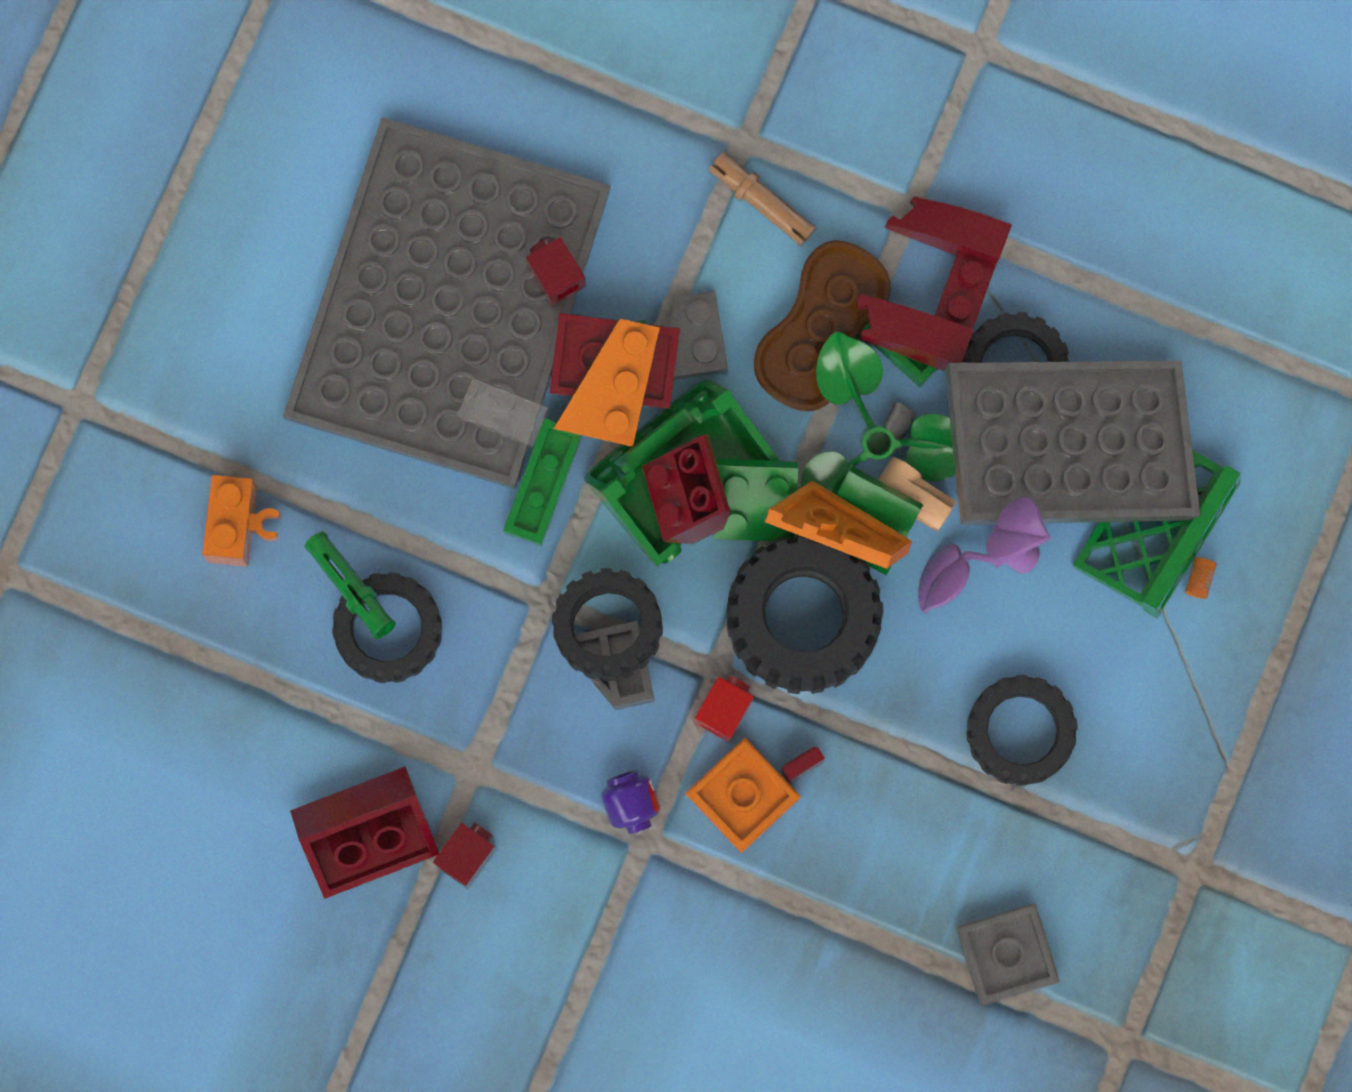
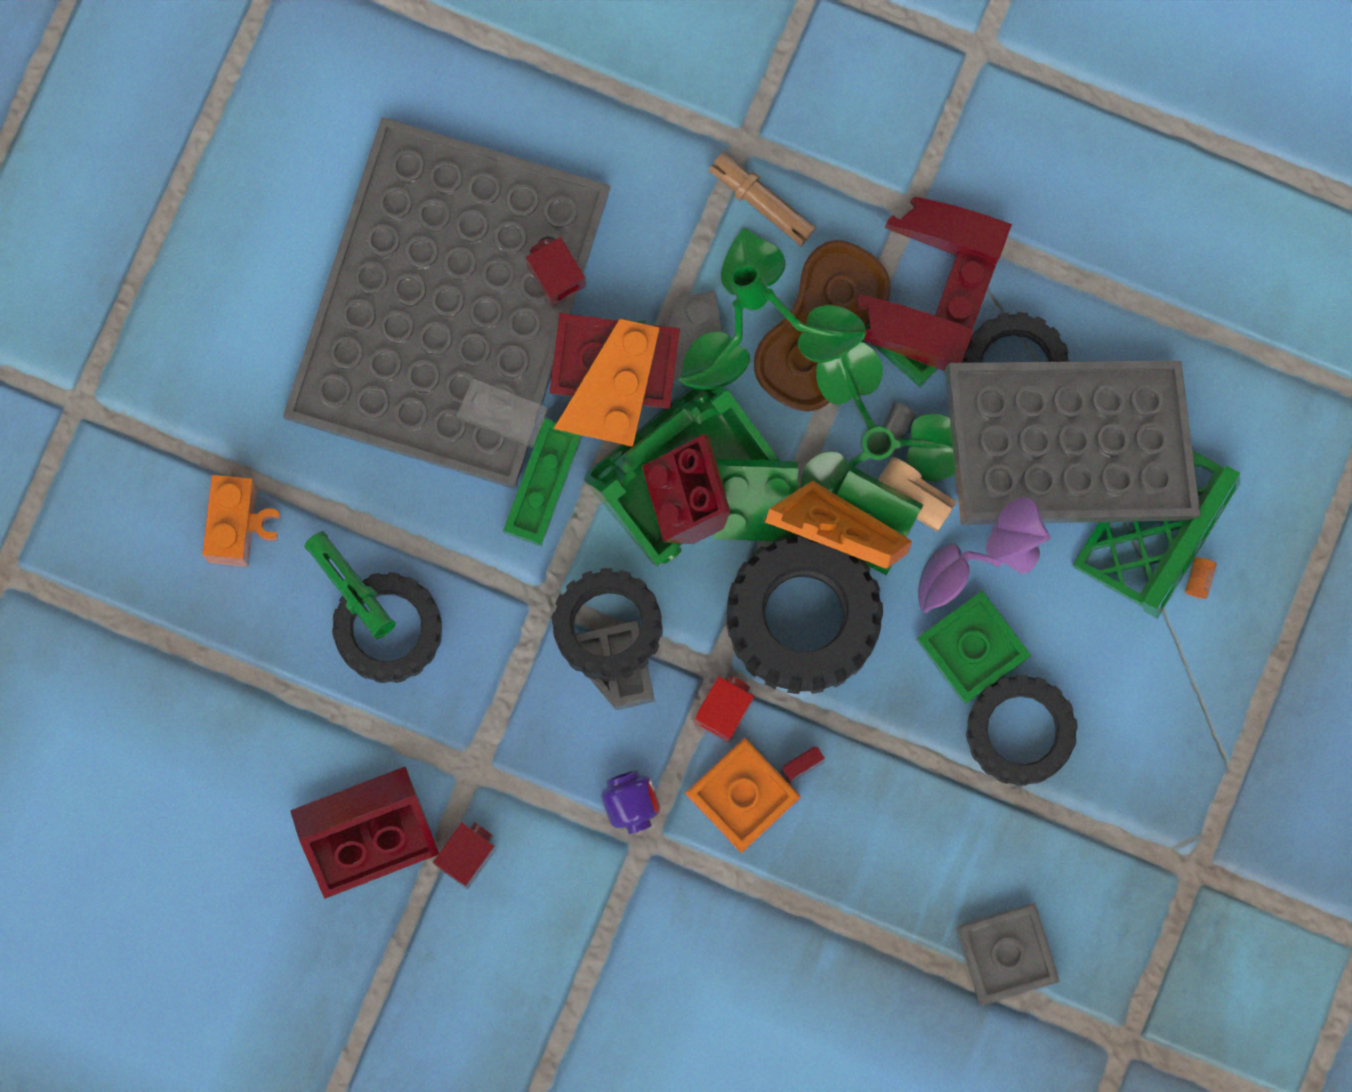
(747, 273): none -> green plant
(973, 647): none -> green plate

